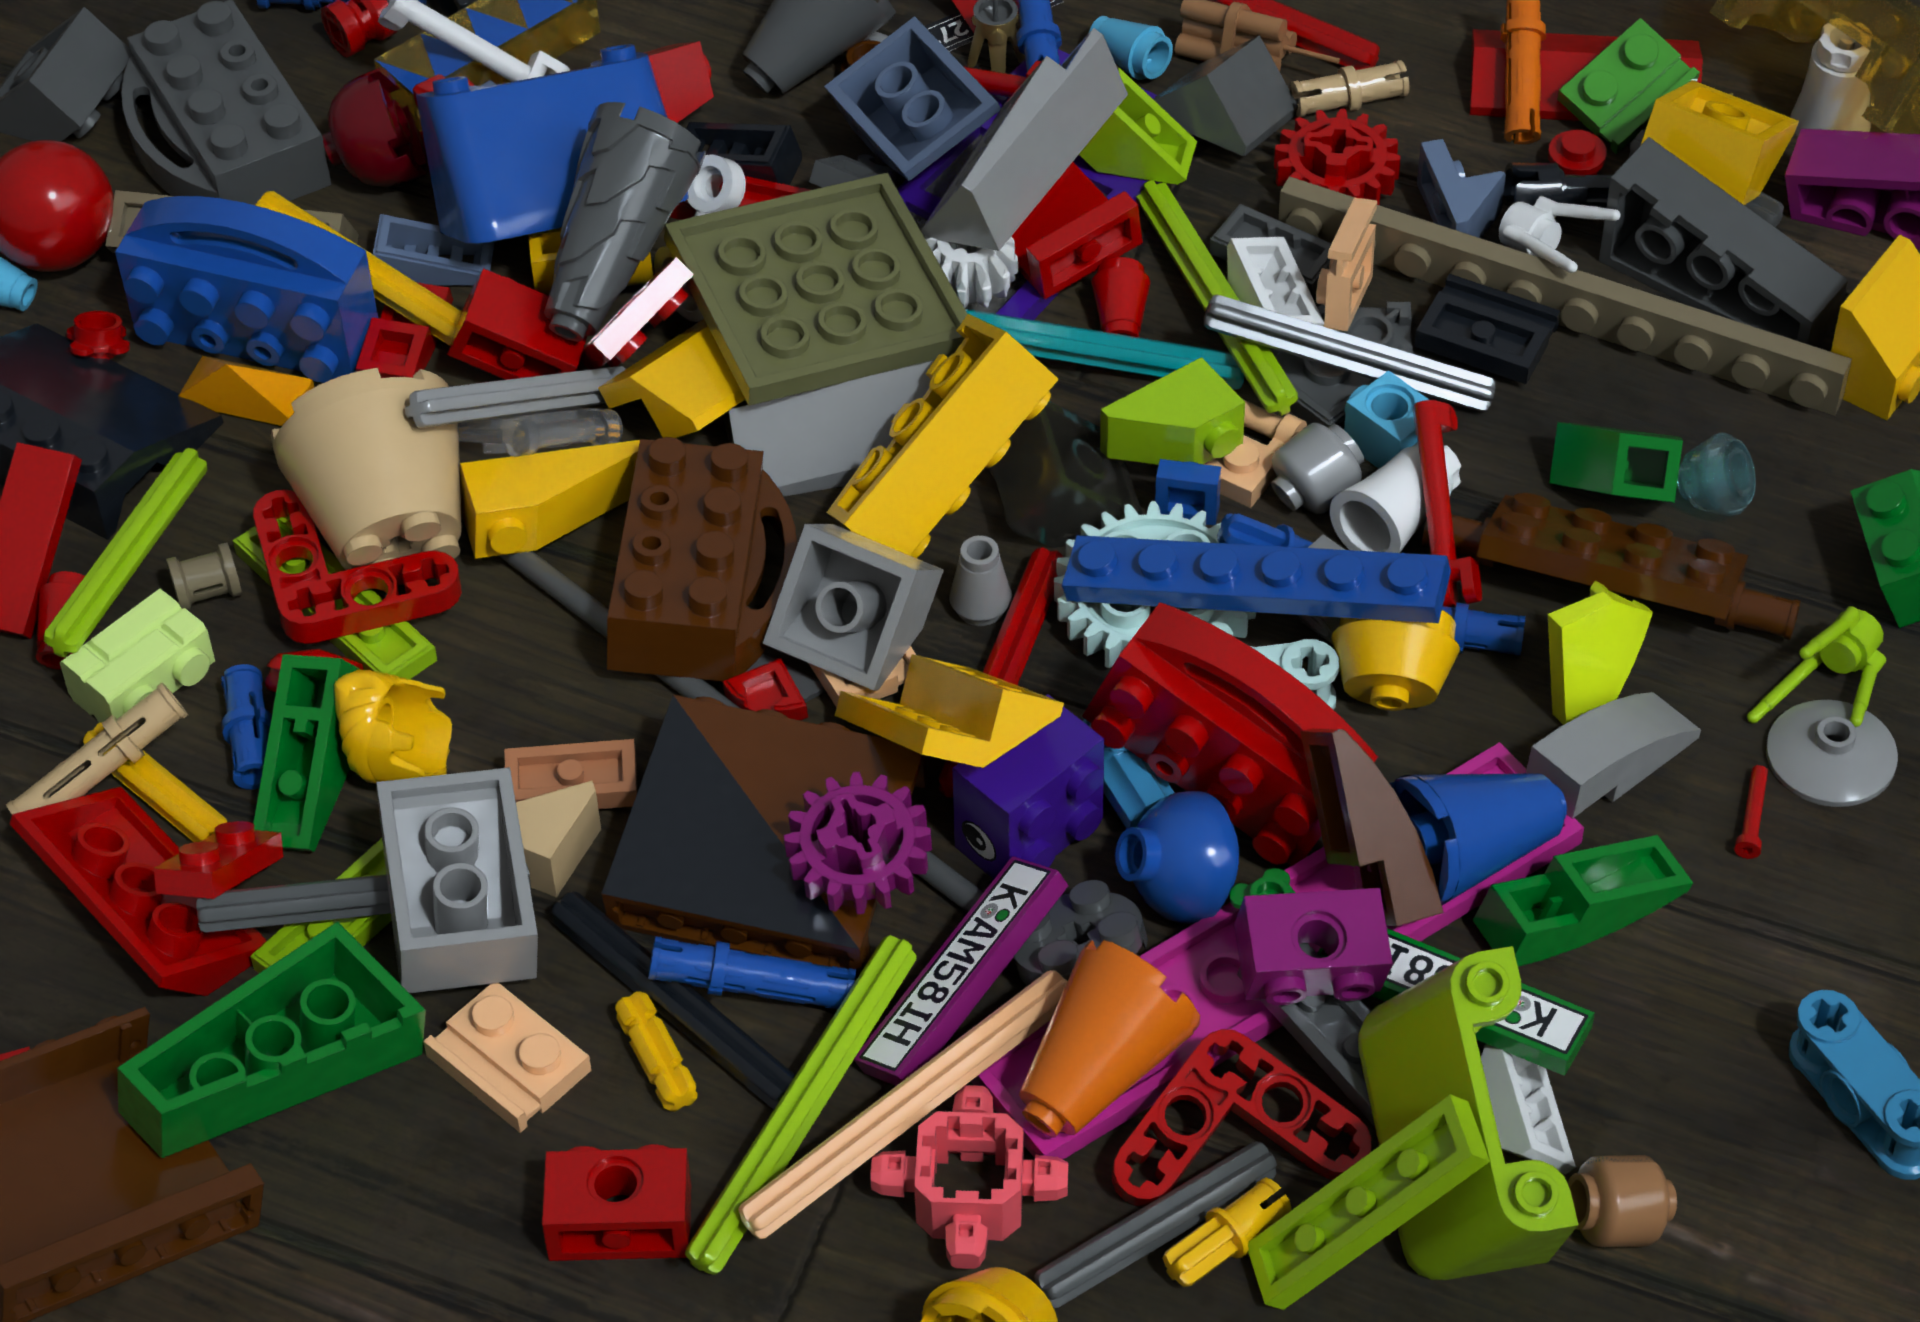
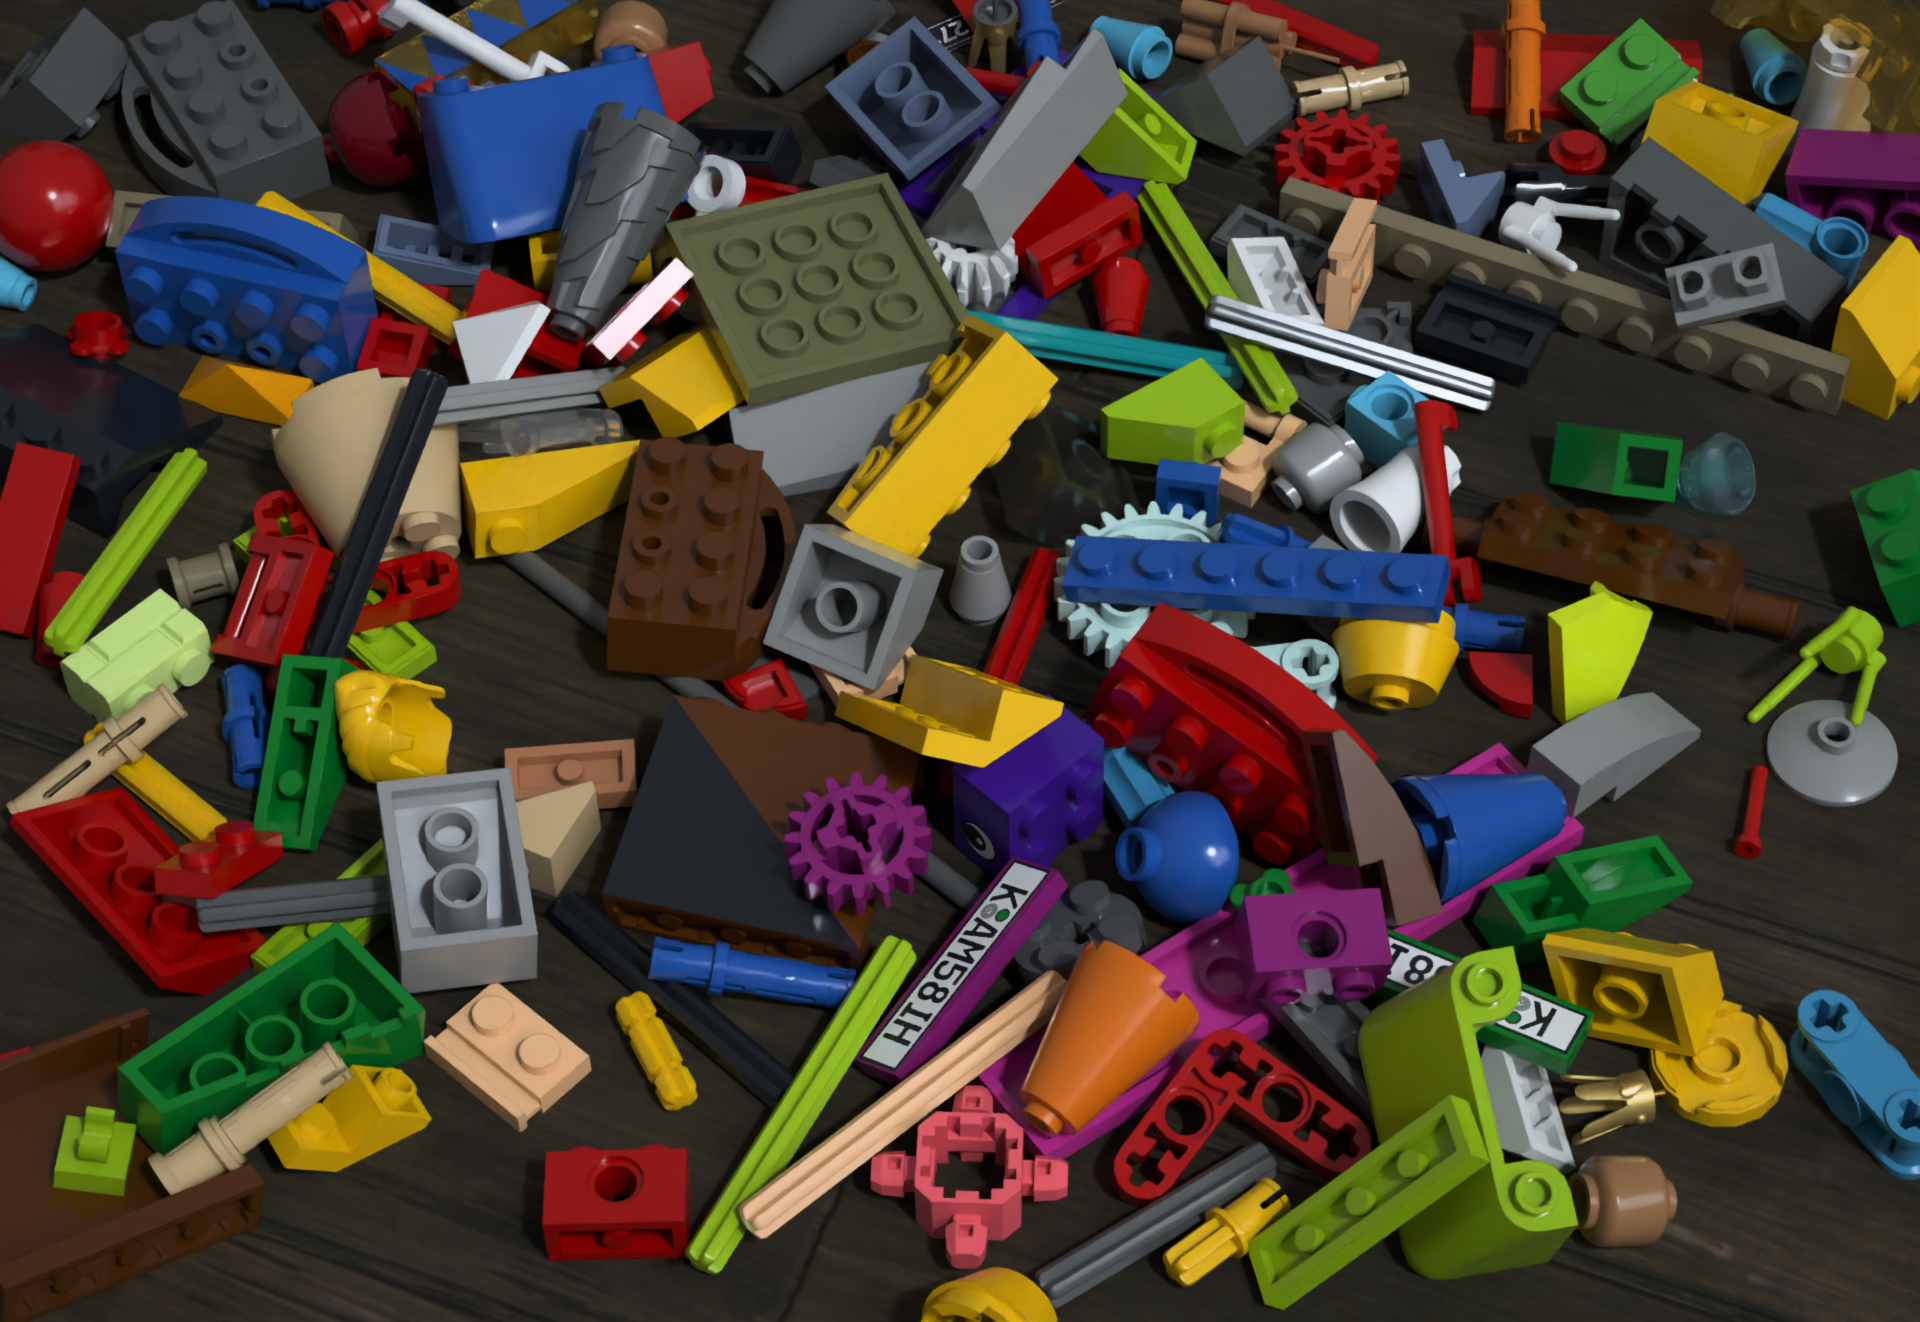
(95, 1153): none -> lime tile
(223, 1142): none -> tan pin
(274, 601): none -> red plate
(352, 1121): none -> yellow slope
(377, 514): none -> black axle
(498, 340): none -> white slope
(630, 24): none -> medium nougat head
(1504, 679): none -> red tile
(1627, 1095): none -> pearl gold piece
(1637, 987): none -> yellow slope
(1725, 286): none -> light grey hips
(1732, 1076): none -> yellow tile
(1772, 67): none -> medium azure cone
(1834, 241): none -> dark azure piece

